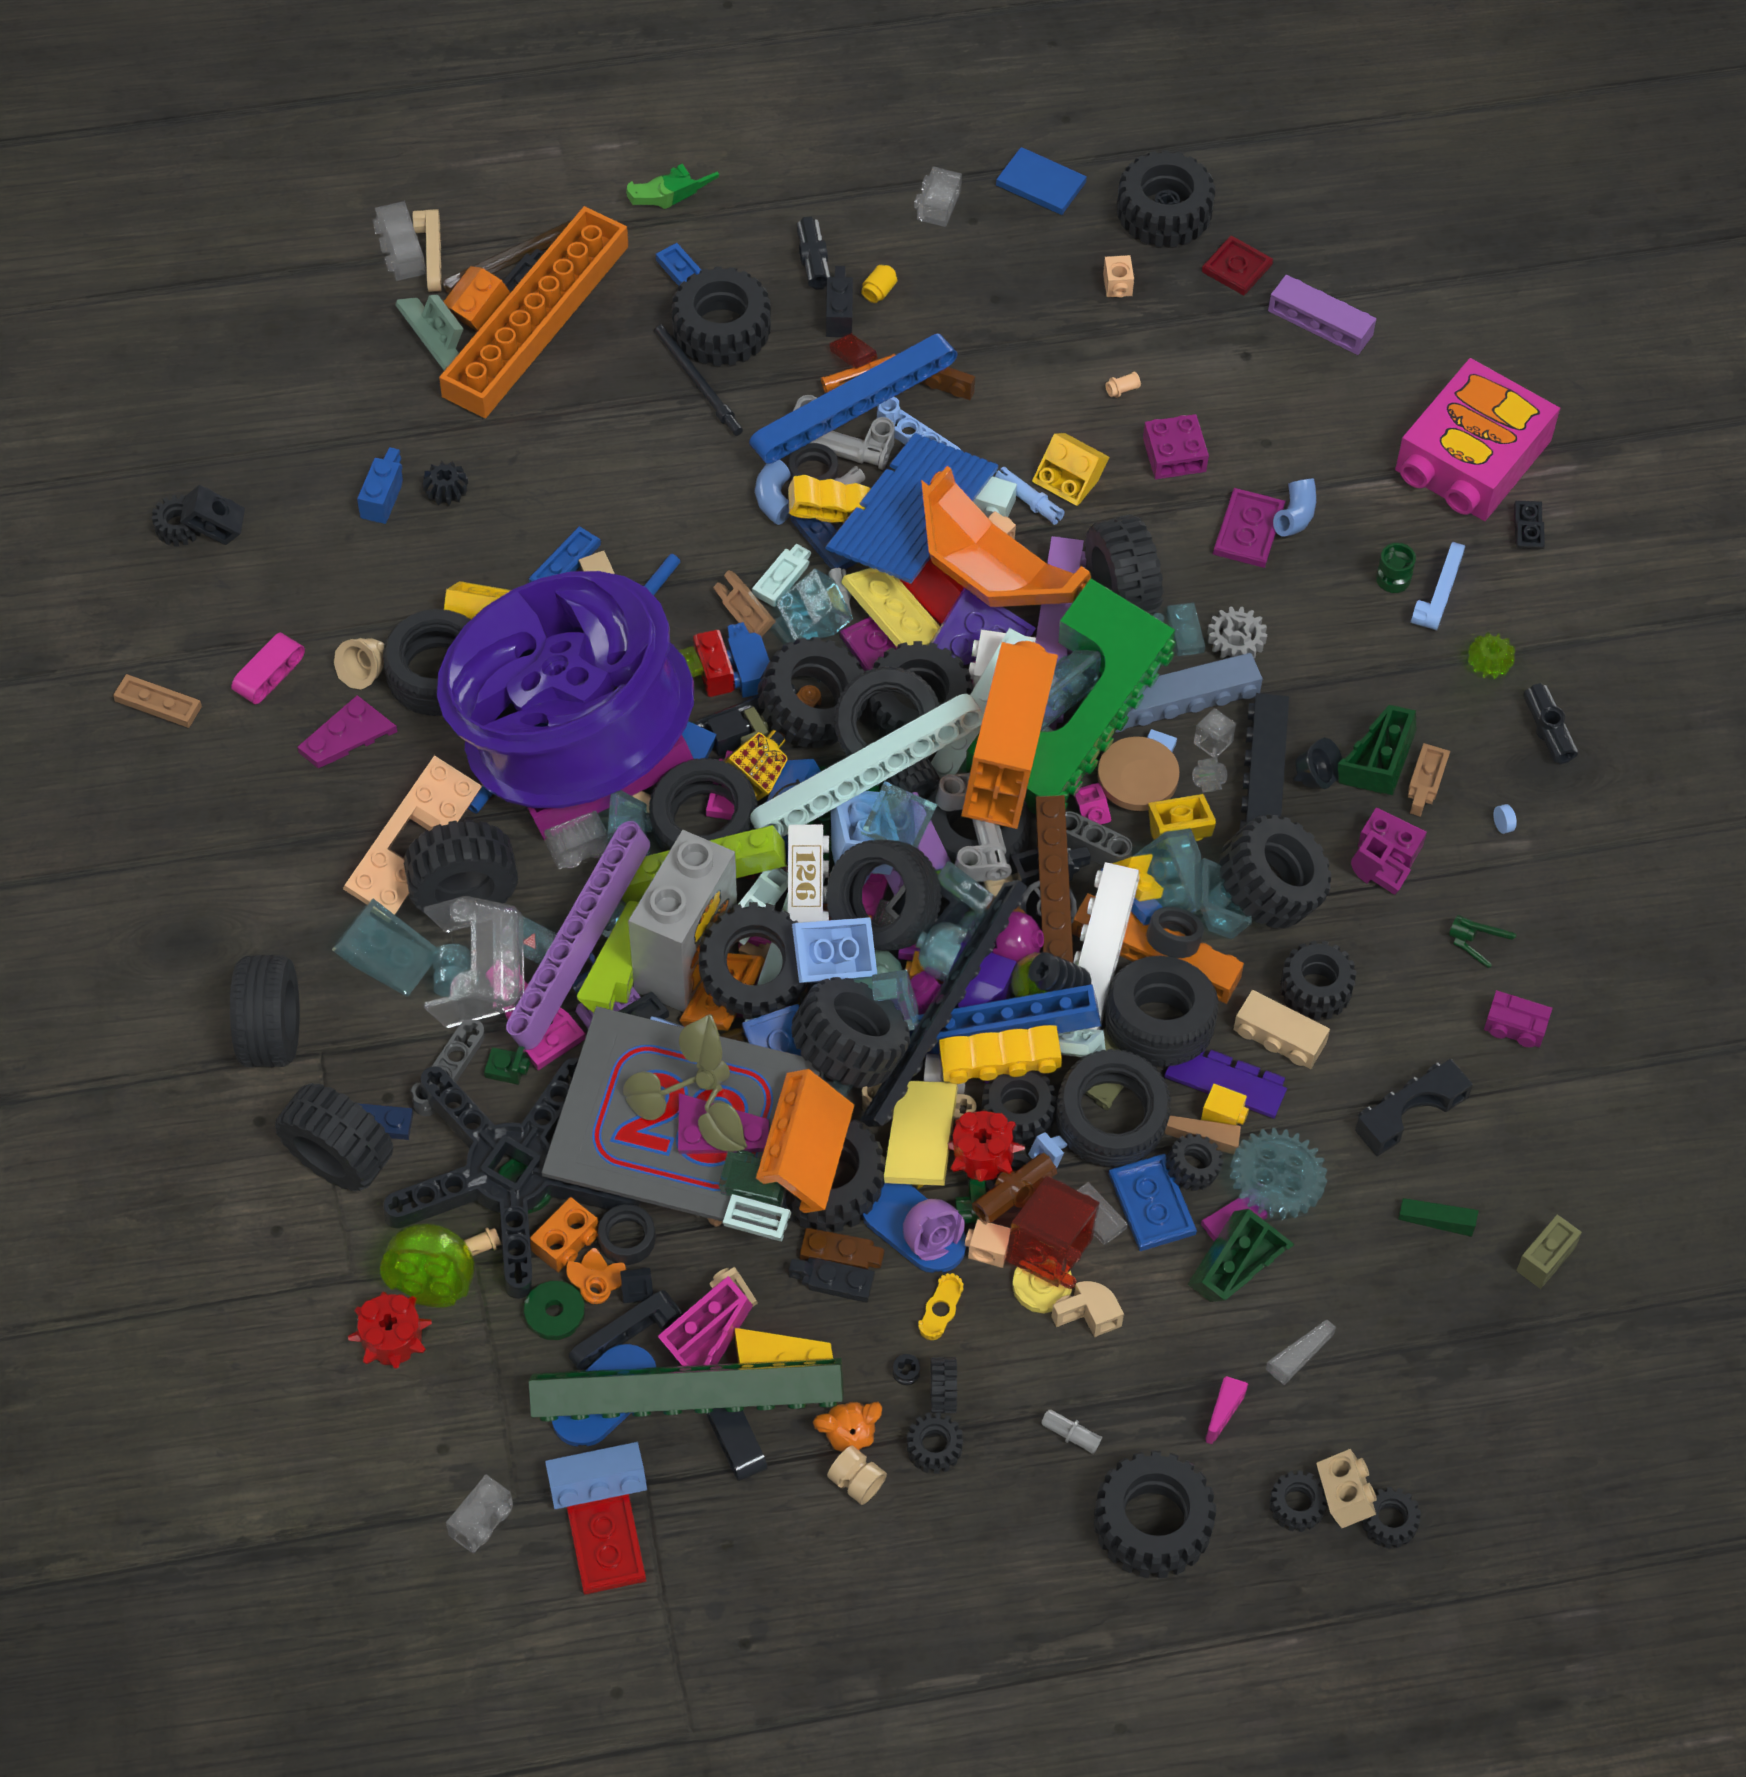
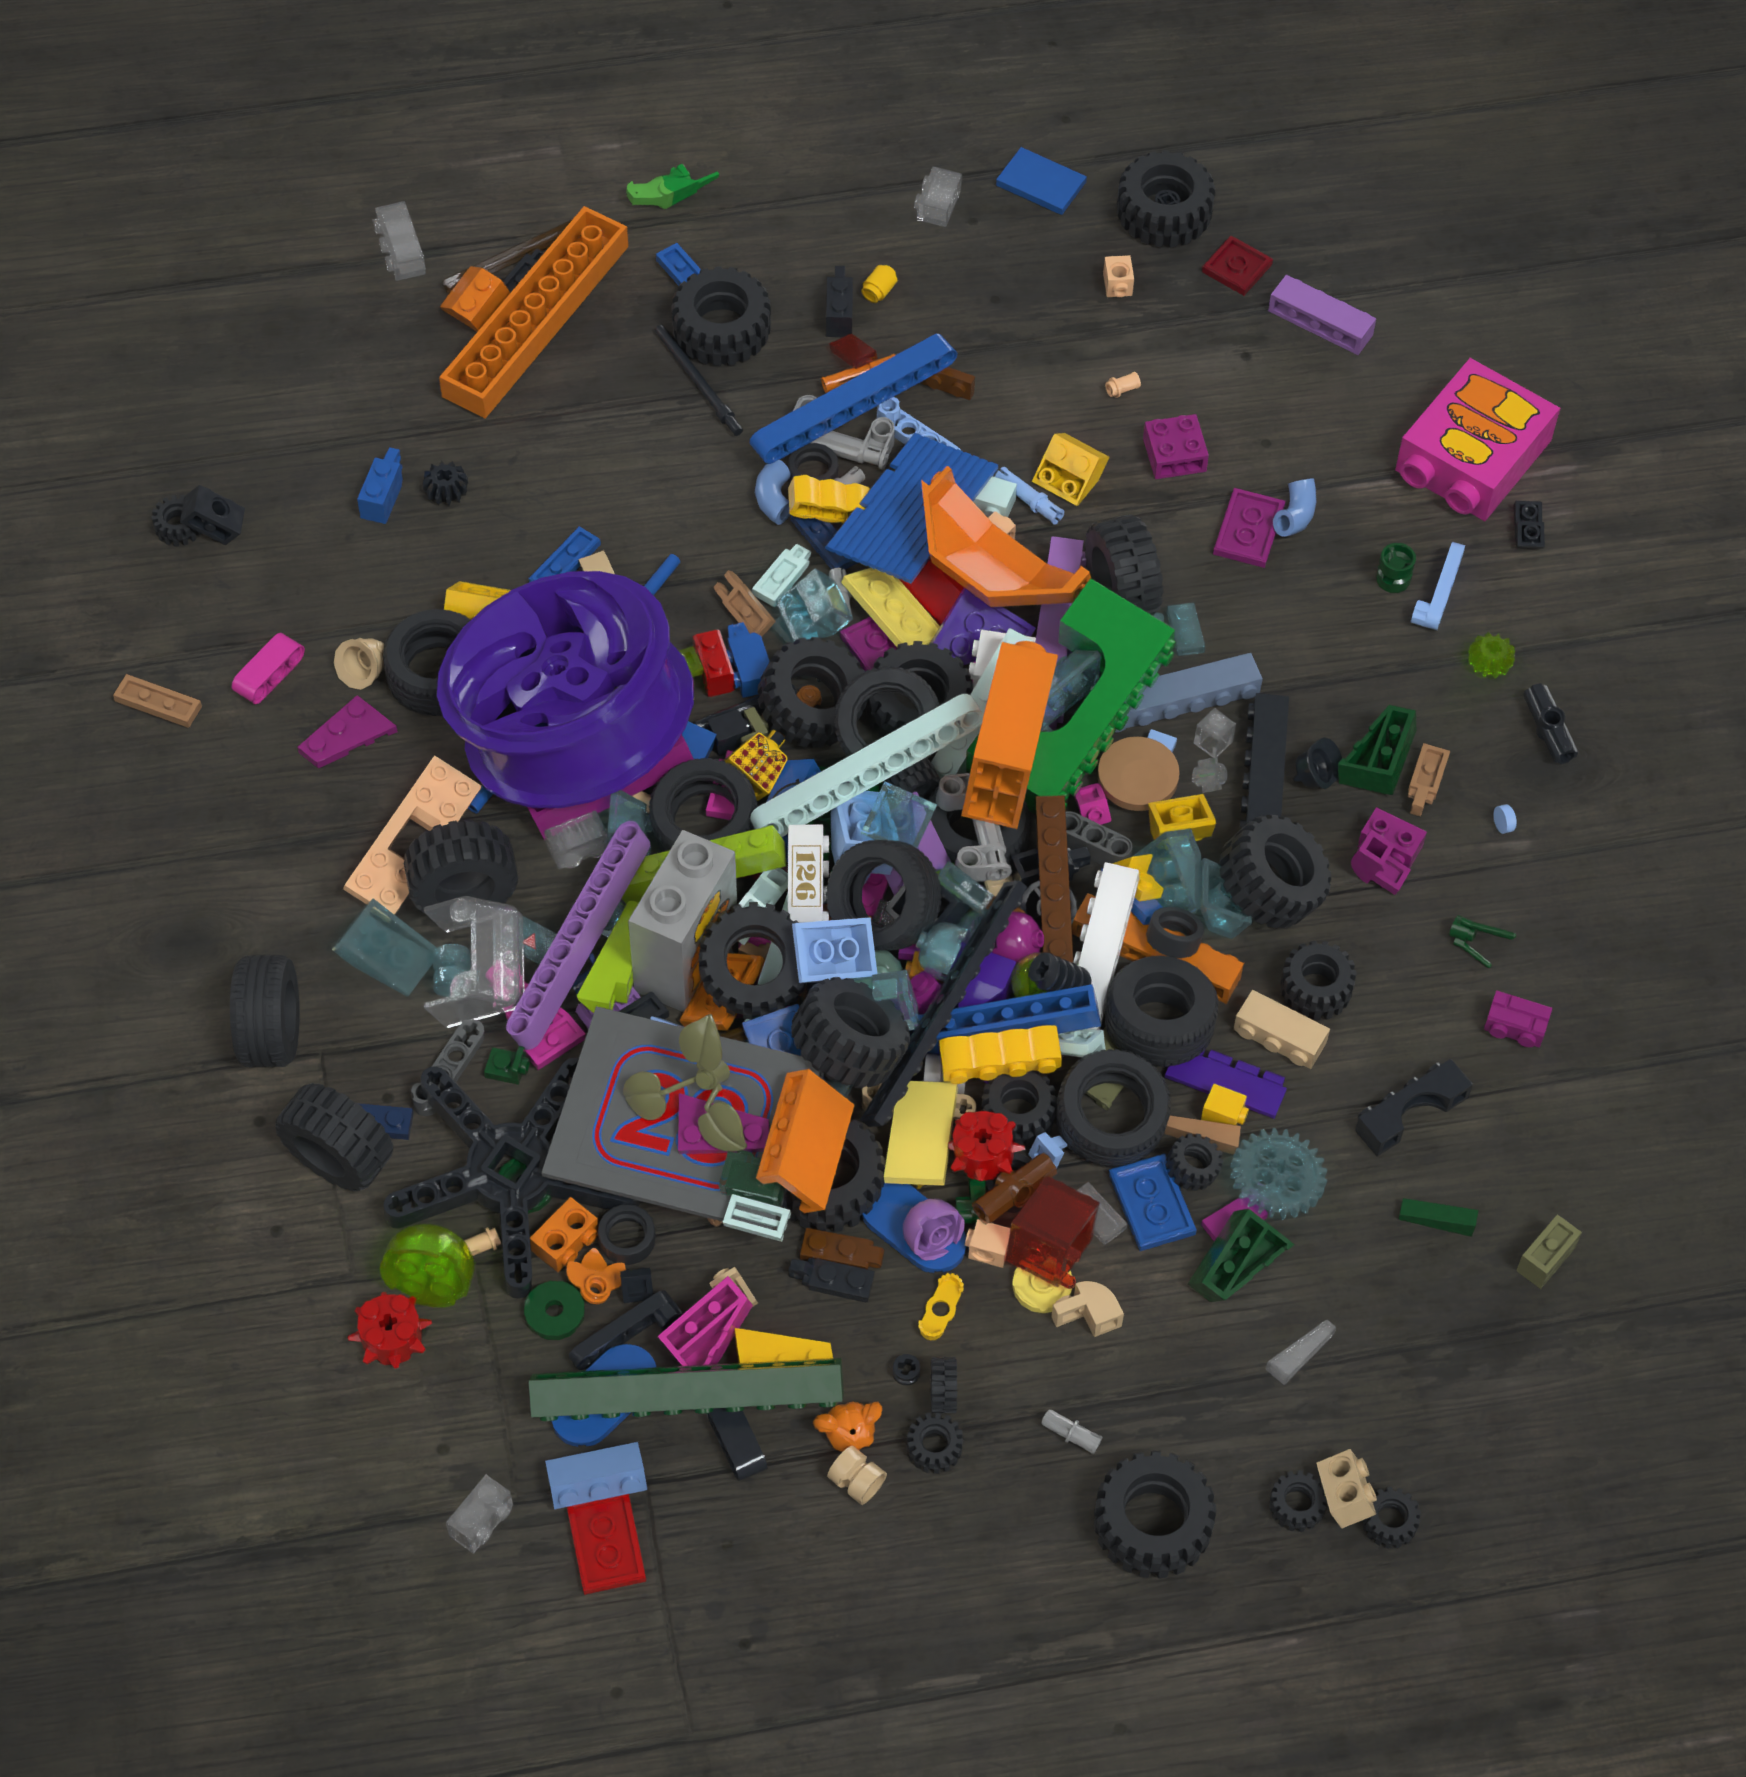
(429, 223): tan beam -> none
(434, 326): sand green bracket -> none
(813, 252): black piece -> none
(1229, 1398): dark pink slope -> none
(1237, 633): light grey gear -> none

